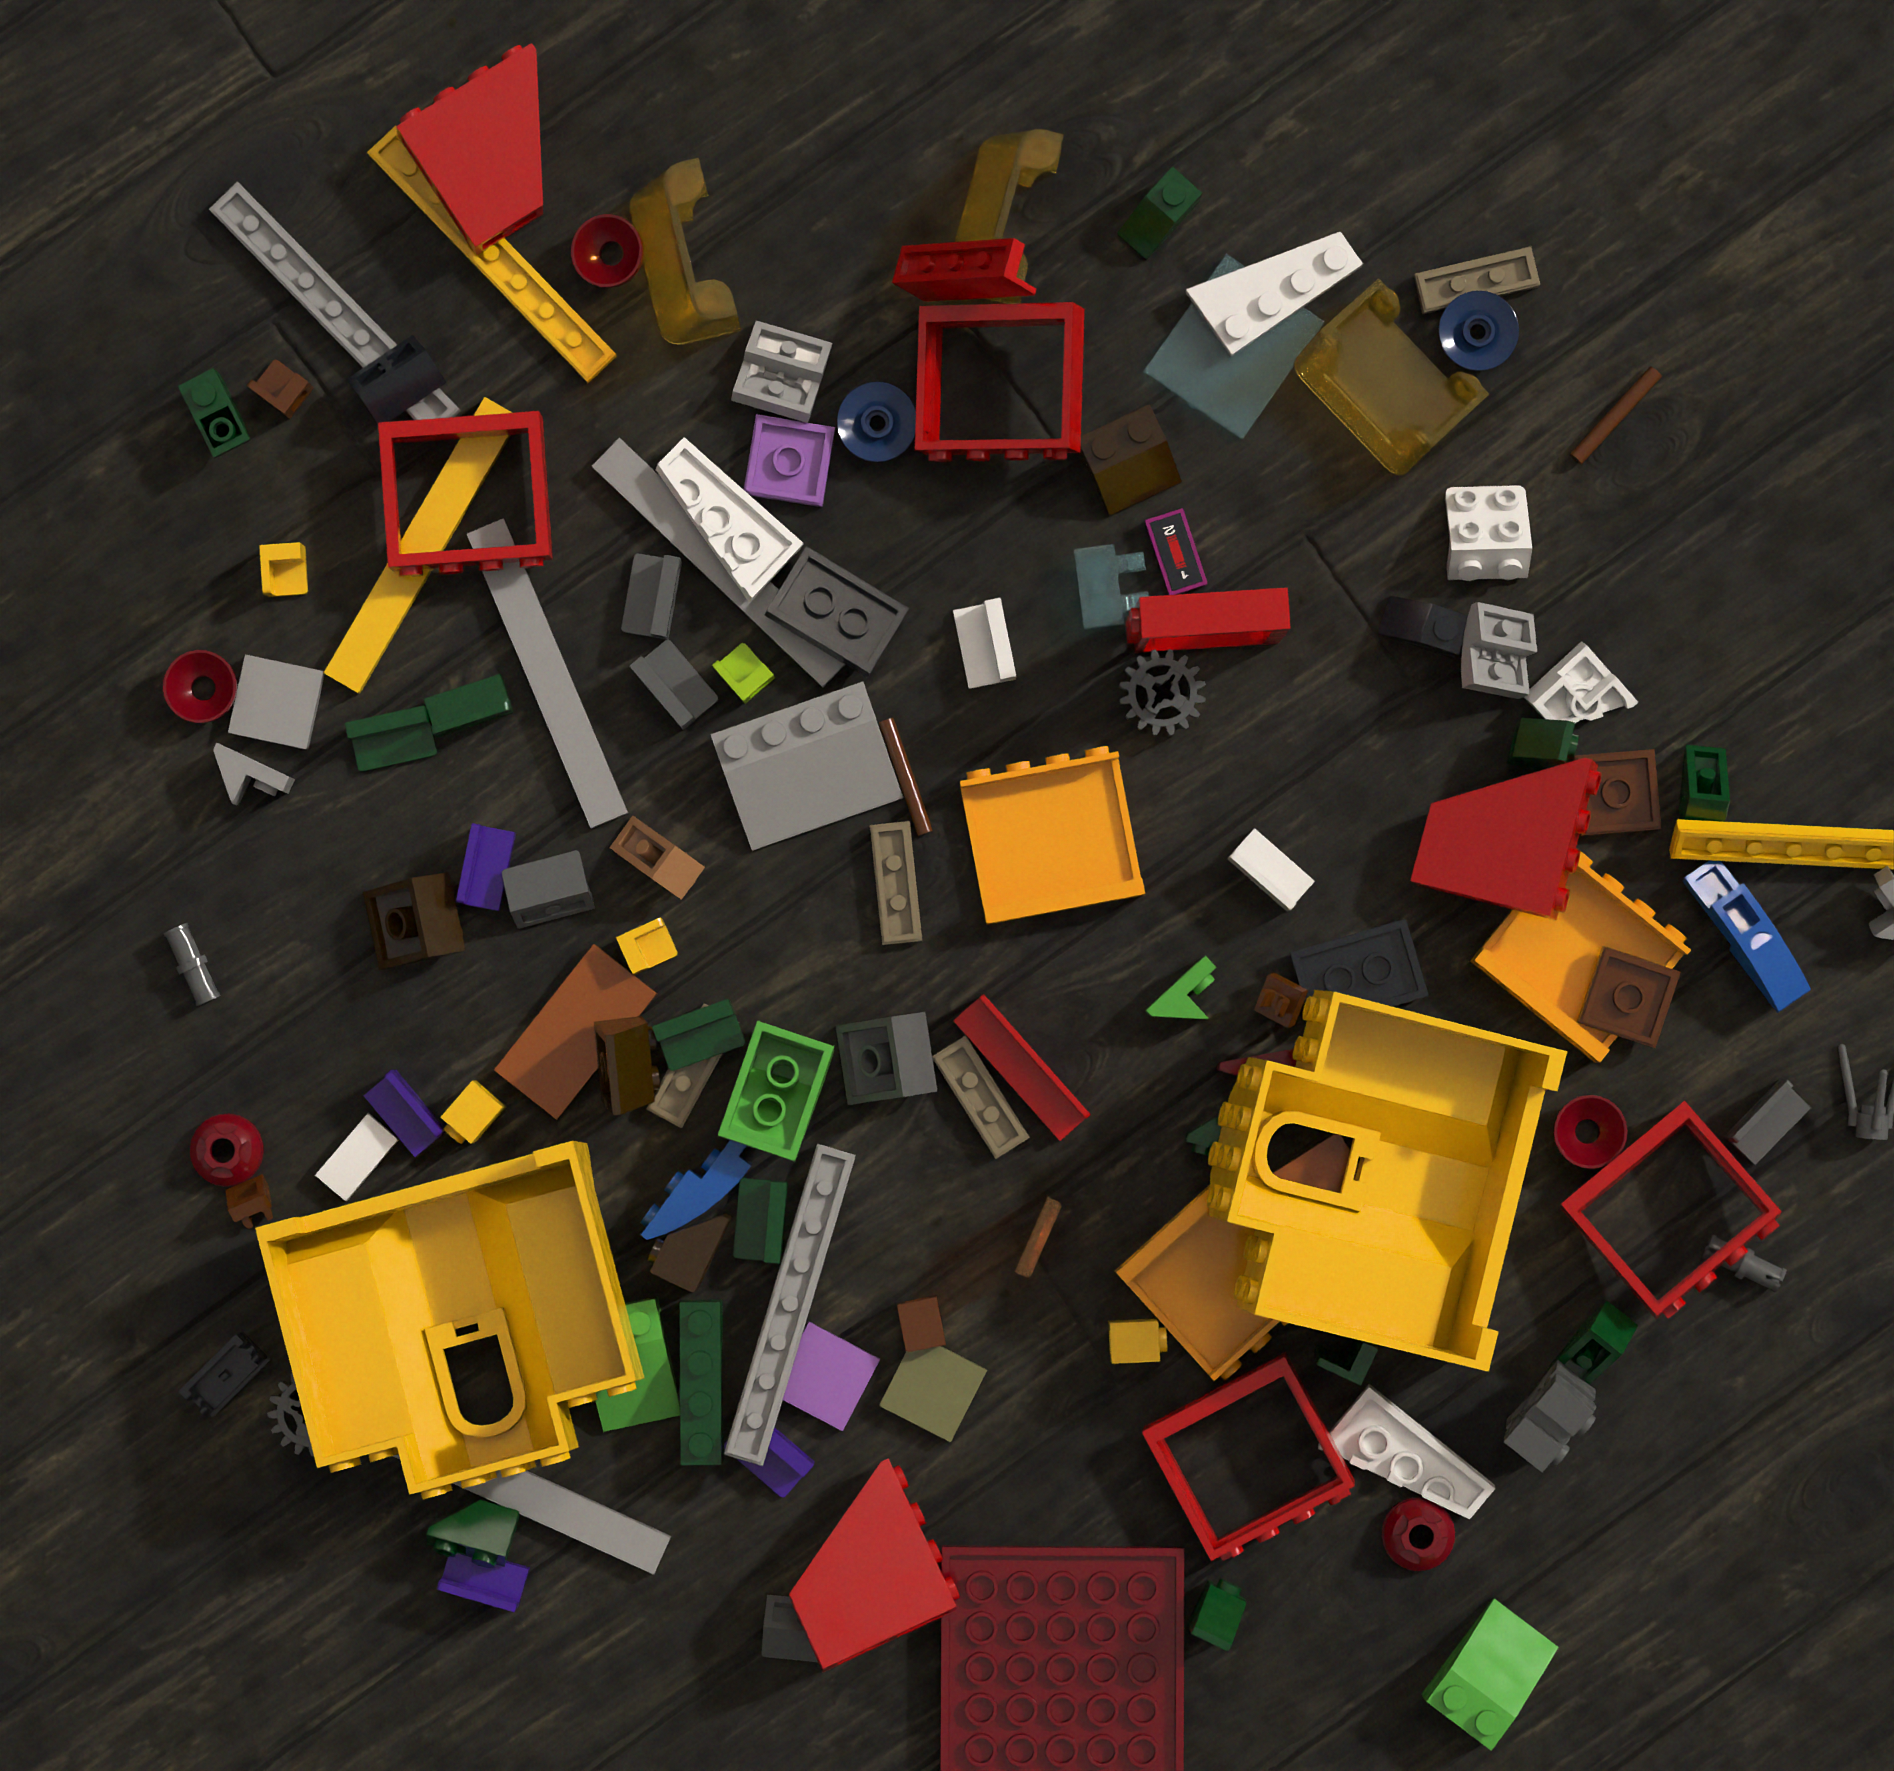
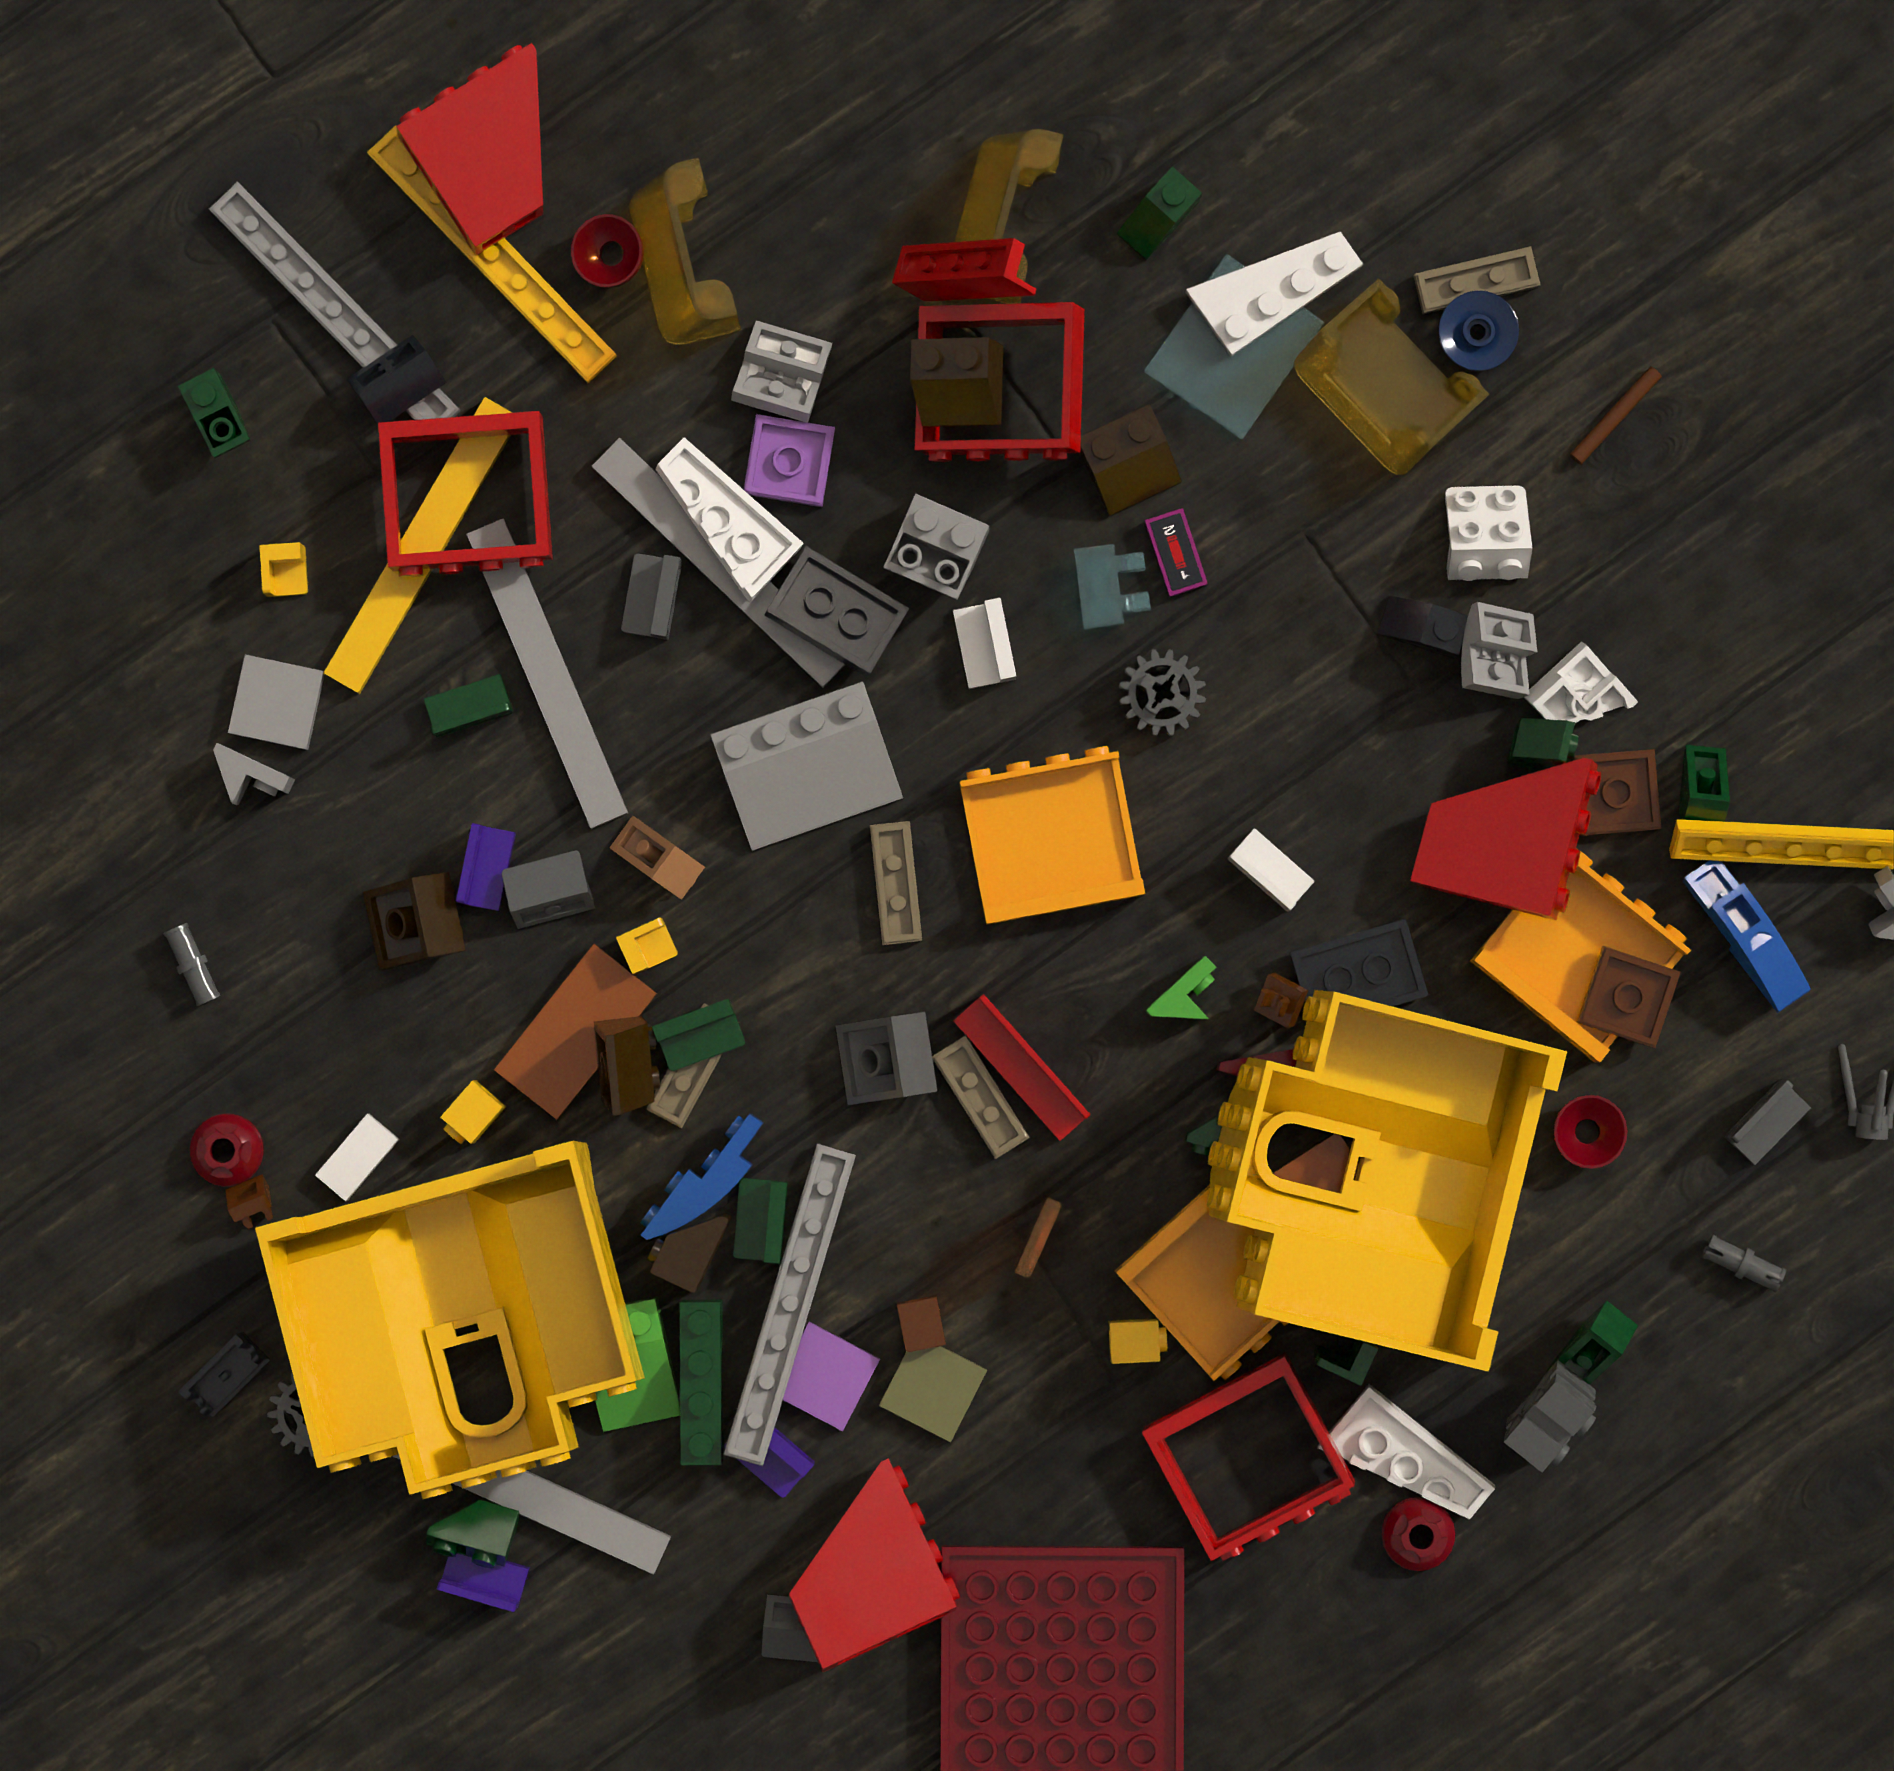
(180, 680): dark red piece -> none
(281, 388): reddish brown panel -> none
(392, 738): dark green panel -> none
(405, 1113): dark purple panel -> none
(675, 683): dark grey panel -> none
(744, 672): lime panel -> none
(776, 1091): bright green slope -> none
(873, 401): dark blue dish -> none
(905, 776): reddish brown bar -> none
(937, 546): none -> light grey slope
(957, 381): none -> dark brown slope
(1209, 620): red window -> none
(1217, 1613): dark green slope -> none
(1490, 1674): bright green slope -> none
(1630, 1158): red window -> none

